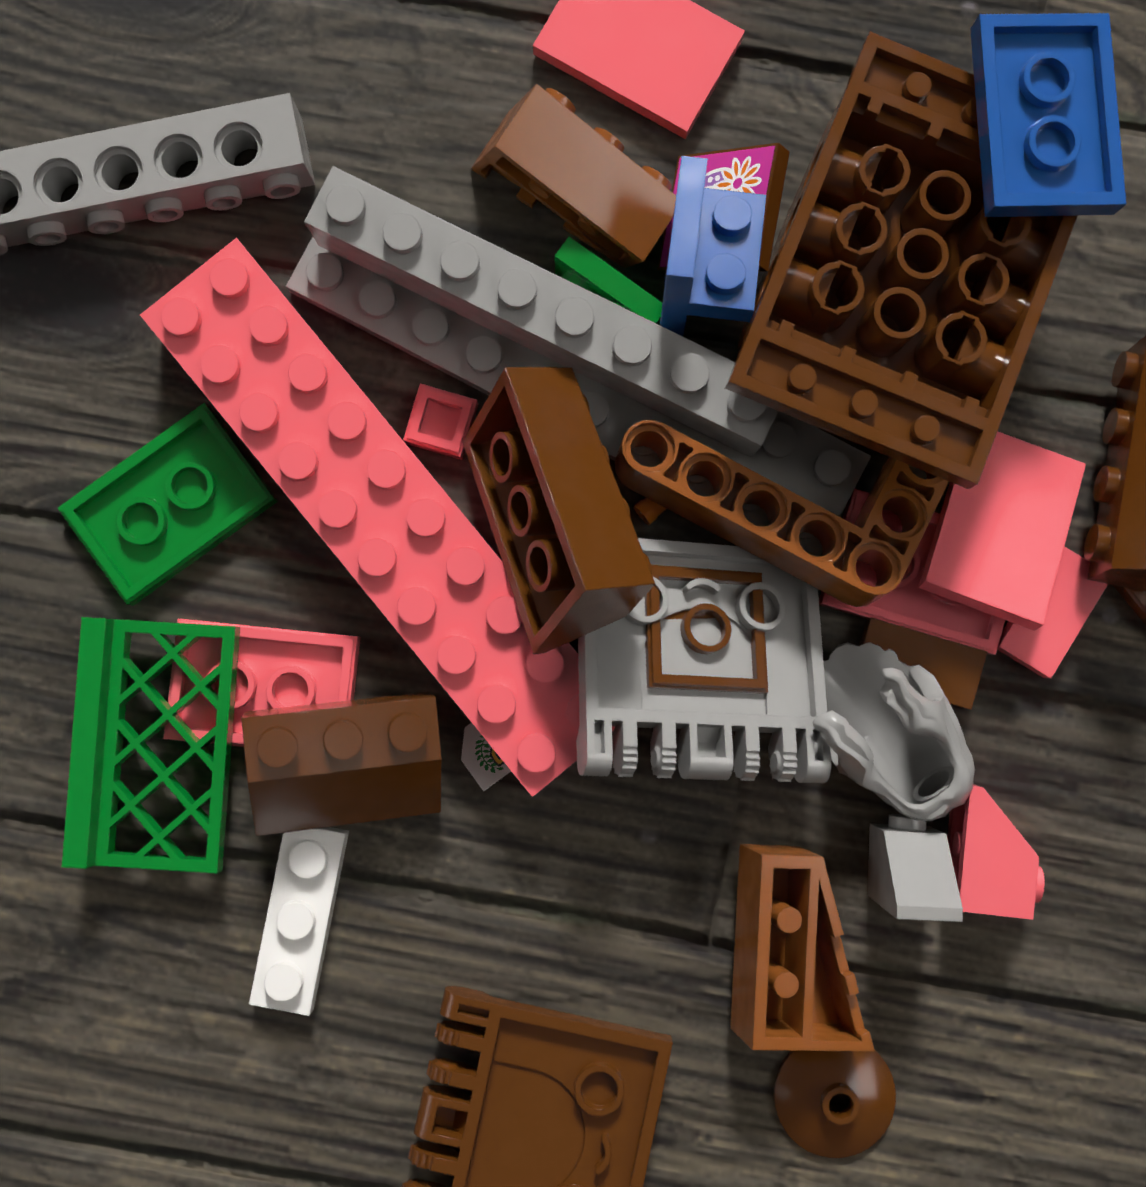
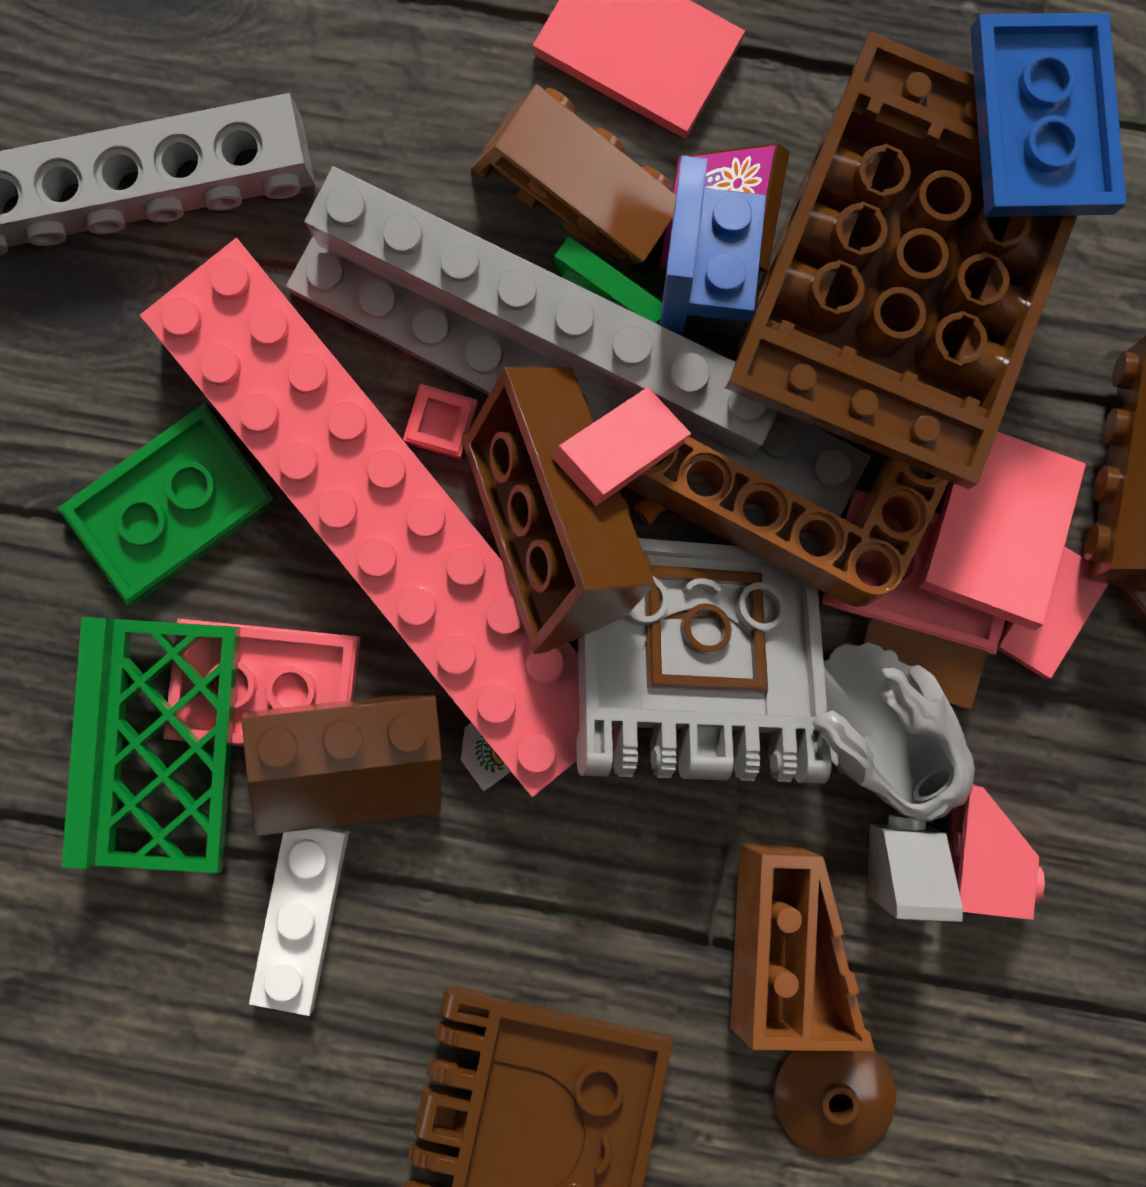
(621, 446): none -> coral tile

